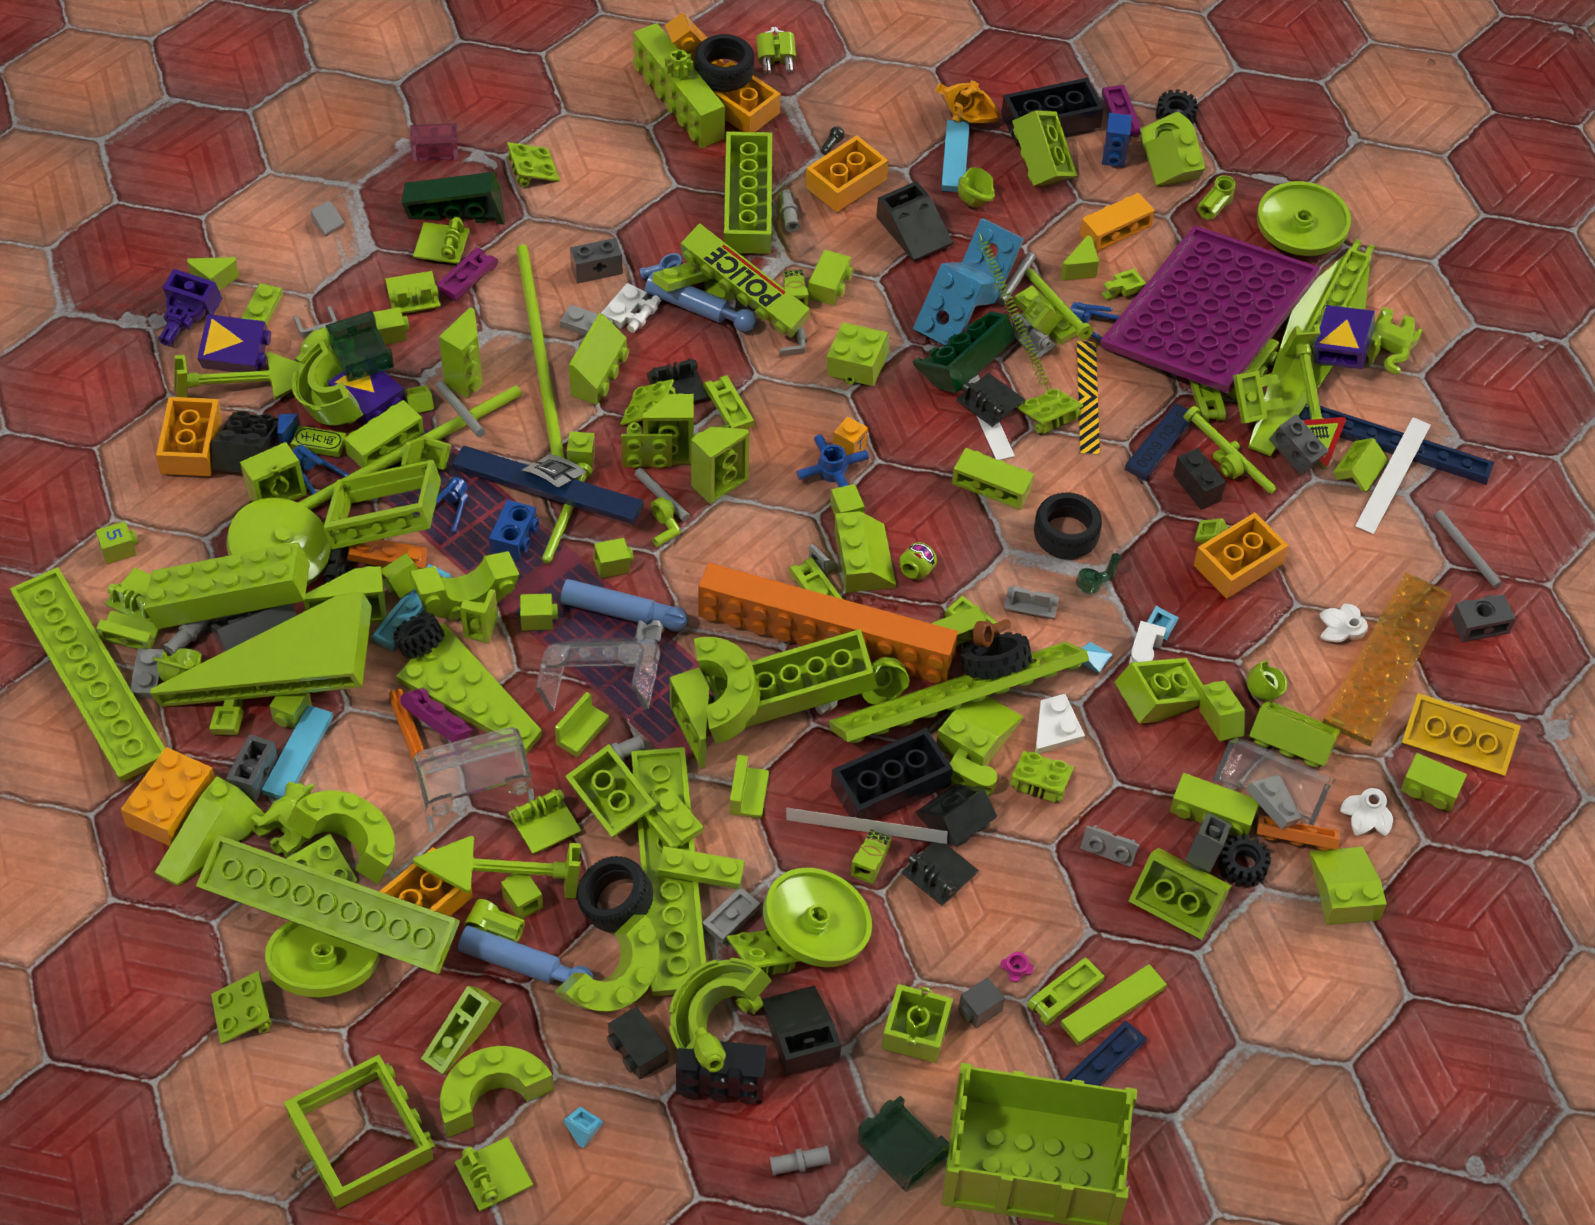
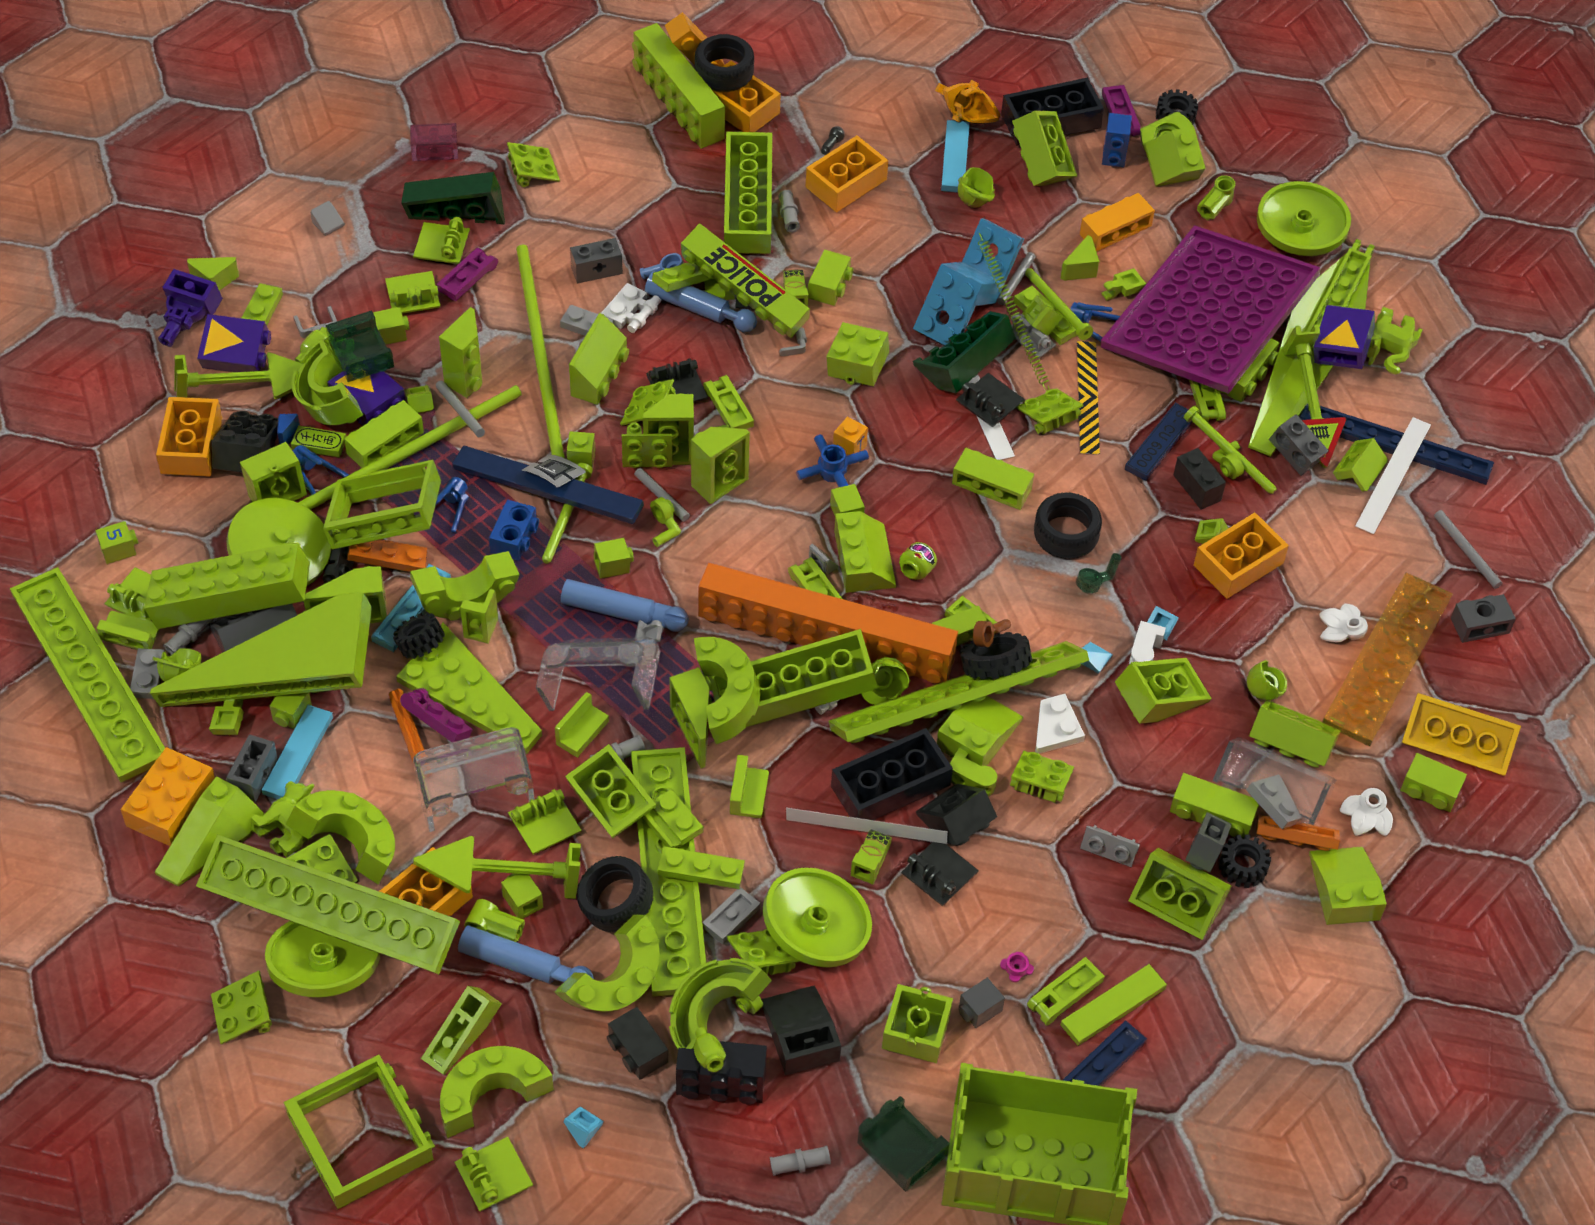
(398, 575): lime brick -> none
(425, 449): lime bracket -> none
(537, 612): lime brick -> none
(678, 63): lime gear -> none
(776, 48): lime piece -> none
(913, 221): pearl dark grey slope -> none
(1031, 603): light grey hinge -> none
(1222, 710): lime brick -> none
(1251, 396): lime plate -> none

